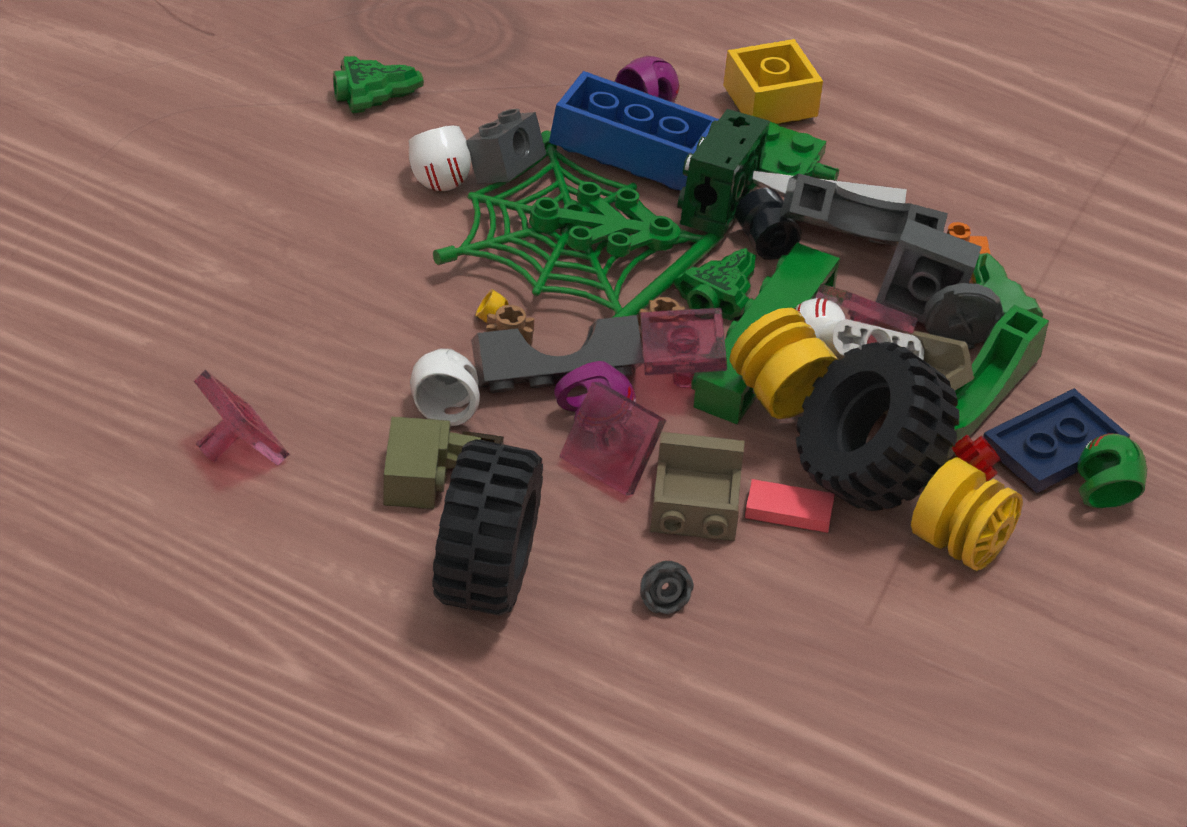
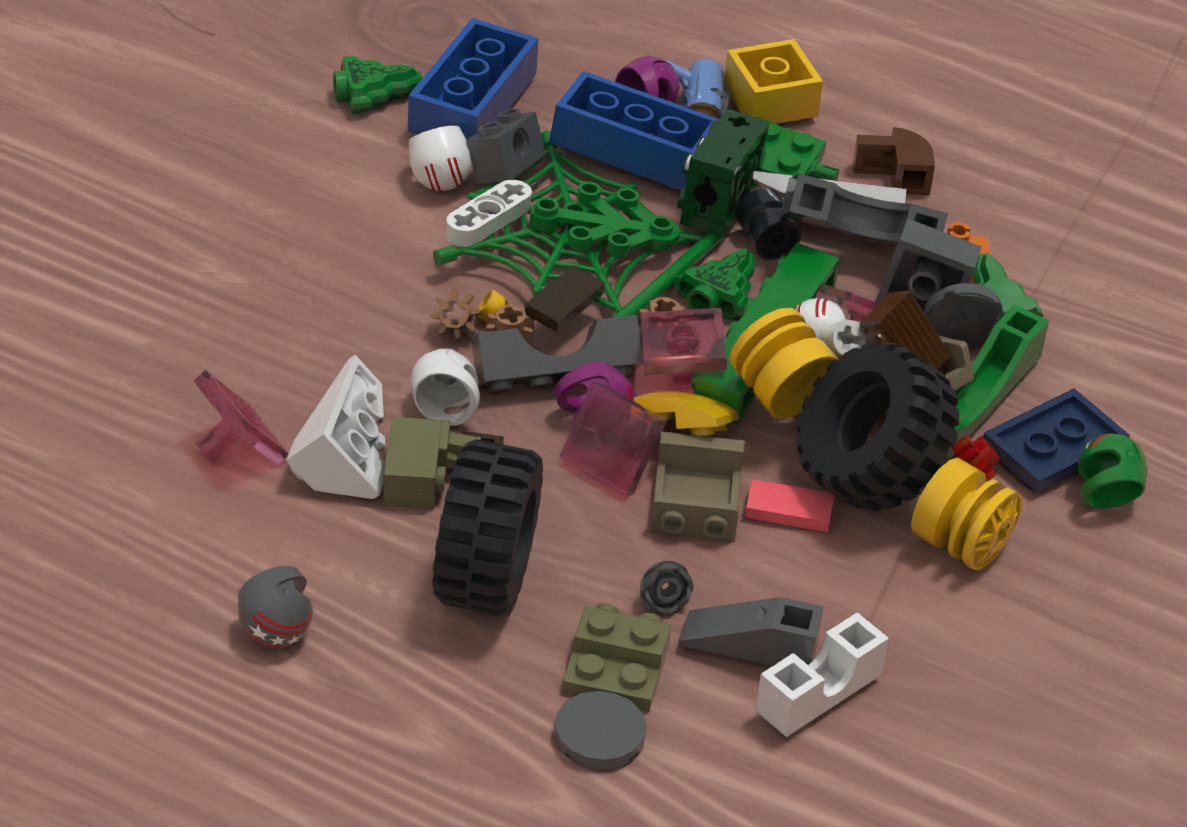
(274, 608): none -> dark grey helmet
(341, 438): none -> white wedge
(448, 306): none -> medium nougat gear
(469, 225): none -> white beam
(473, 79): none -> blue brick
(564, 298): none -> dark brown tile
(600, 730): none -> dark grey tile
(617, 654): none -> olive plate
(691, 411): none -> yellow slope
(704, 87): none -> medium blue piece
(755, 630): none -> dark grey slope
(798, 692): none -> white arch
(902, 155): none -> reddish brown brick
(903, 322): none -> reddish brown brick

